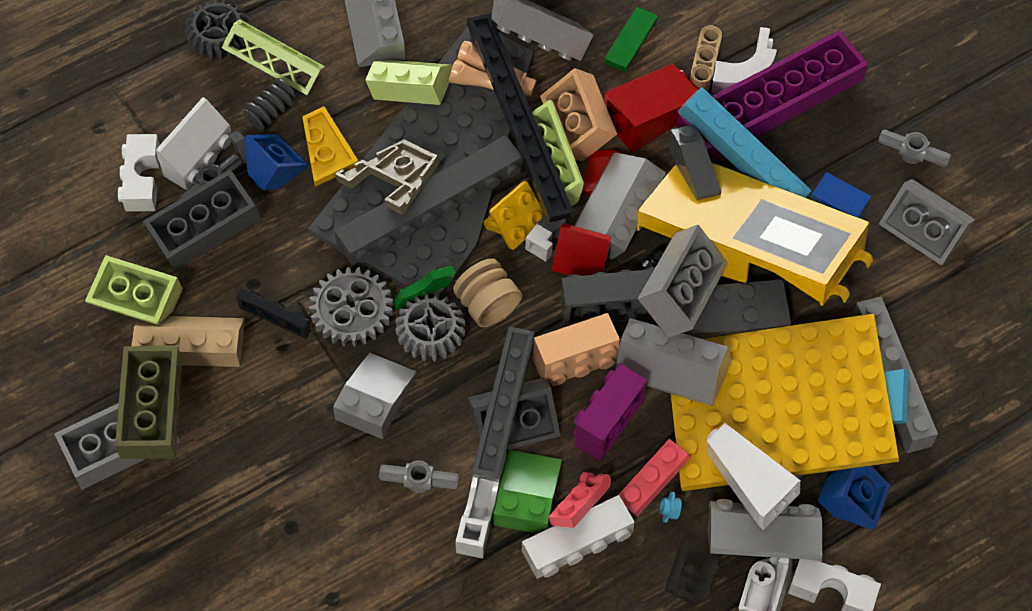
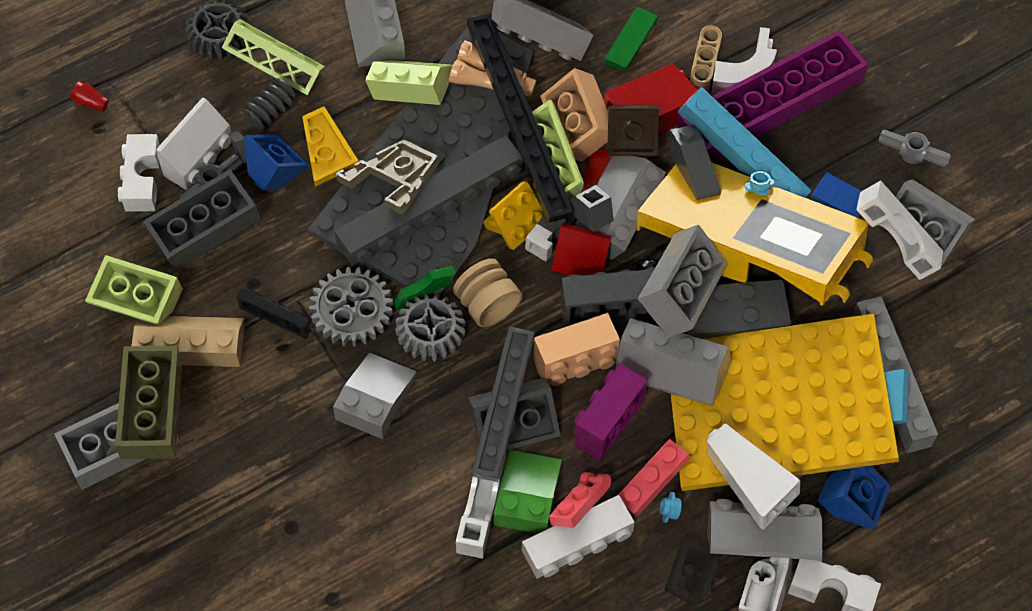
(87, 96): none -> red cone
(405, 475): light grey axle -> none
(593, 208): none -> dark grey slope
(633, 130): none -> dark brown tile
(760, 183): none -> medium azure plate
(918, 249): none -> white arch

